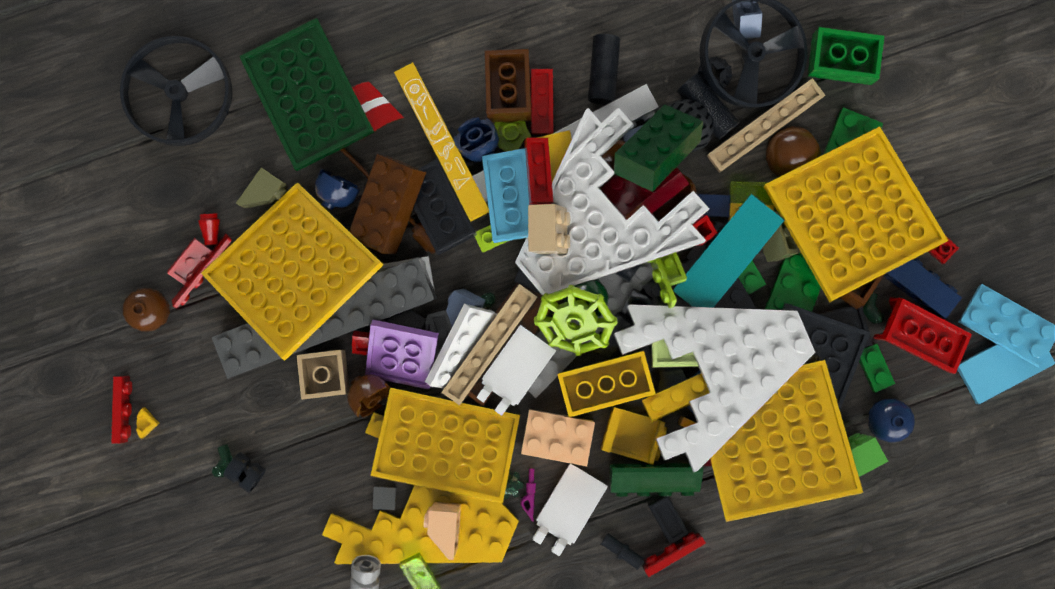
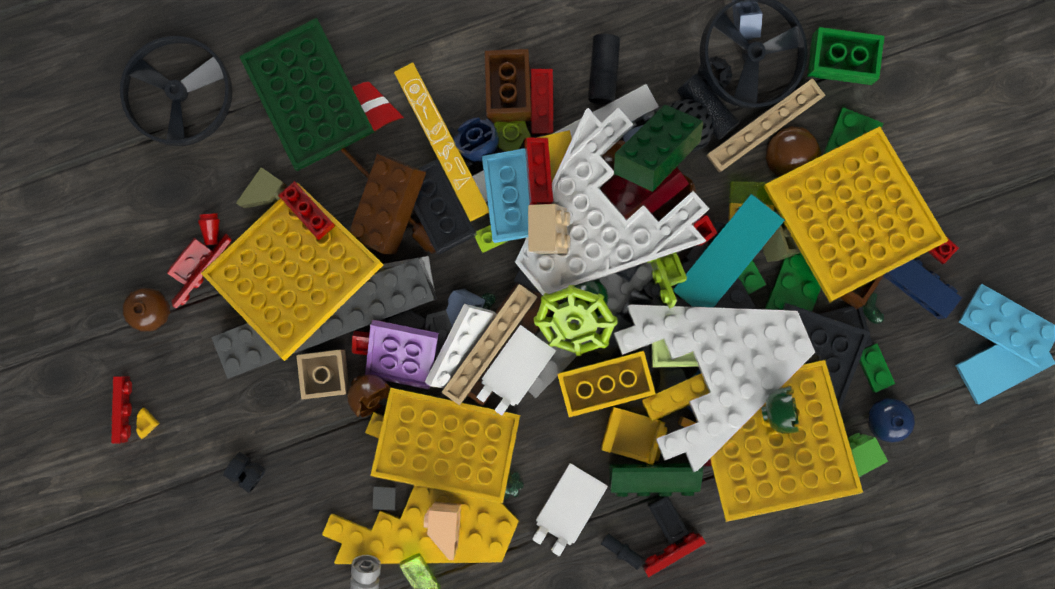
(225, 459): clear green arm -> none
(313, 216): none -> red tile
(335, 190): dark blue cylinder -> none
(530, 490): magenta hand -> none
(558, 437): light nougat brick -> none
(718, 205): dark blue tile -> none
(781, 411): none -> dark green cylinder
(925, 335): red plate -> none

